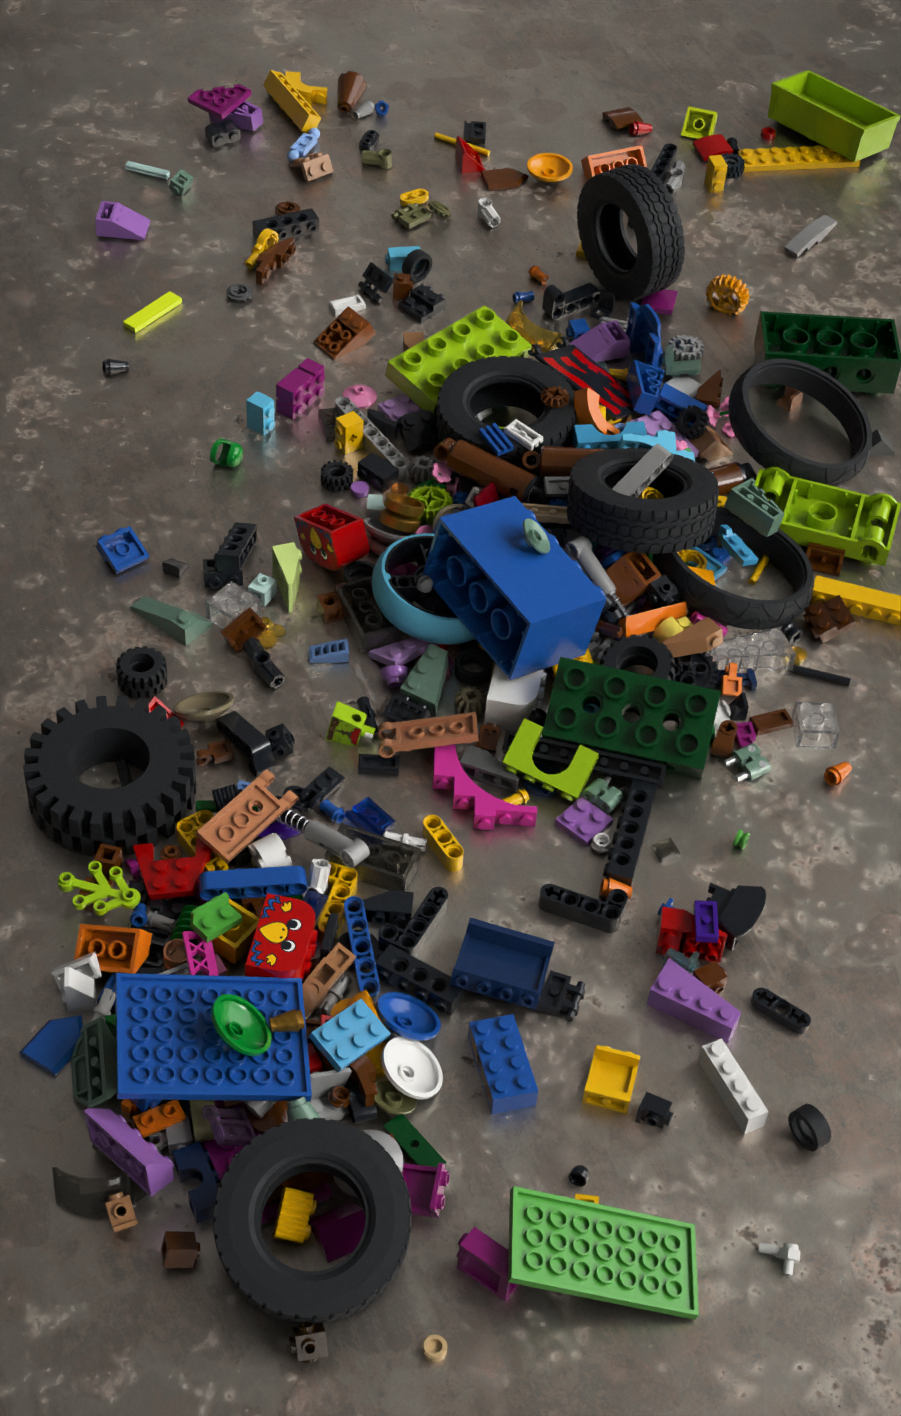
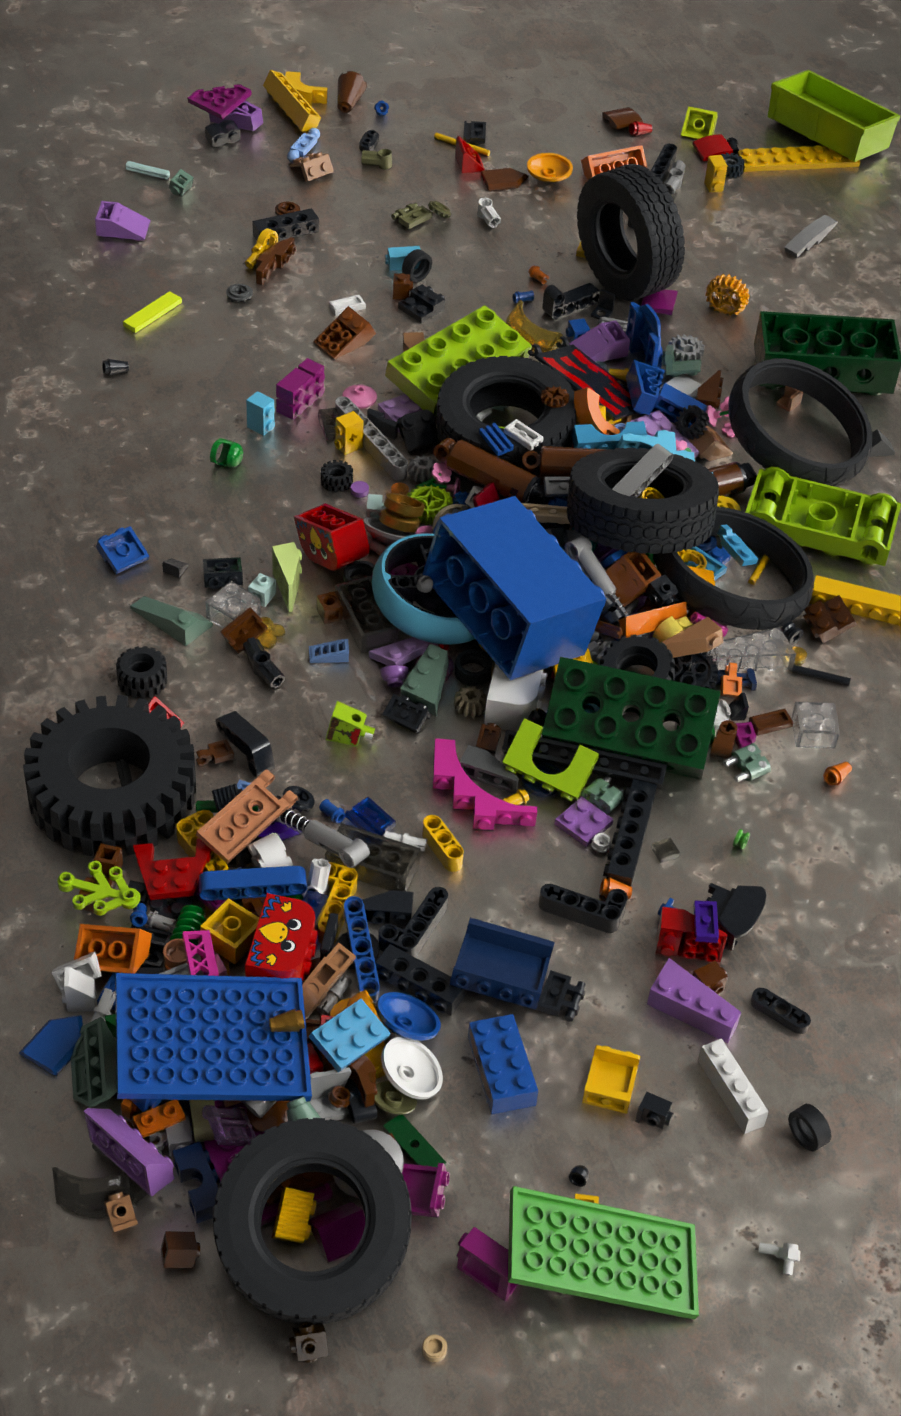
(133, 868): magenta tile -> none
(167, 850): dark orange plate -> none
(204, 706): dark tan dish -> none
(214, 918): bright green bracket -> none
(236, 548): black brick -> none
(240, 1025): green dish -> none
(280, 740): black brick -> none
(322, 786): black hinge -> none
(365, 109): light grey cone -> none
(365, 707): black pin -> none
(377, 277): black plate -> none
(377, 472): black brick -> none
(378, 765): black tile -> none
(415, 196): yellow plate -> none
(428, 733): nougat hinge -> none
(535, 536): sand green dish -> none
(689, 964): clear light blue bracket -> none
(754, 508): sand green wedge -> none
(768, 133): red tile -> none
(825, 558): reddish brown hinge -> none

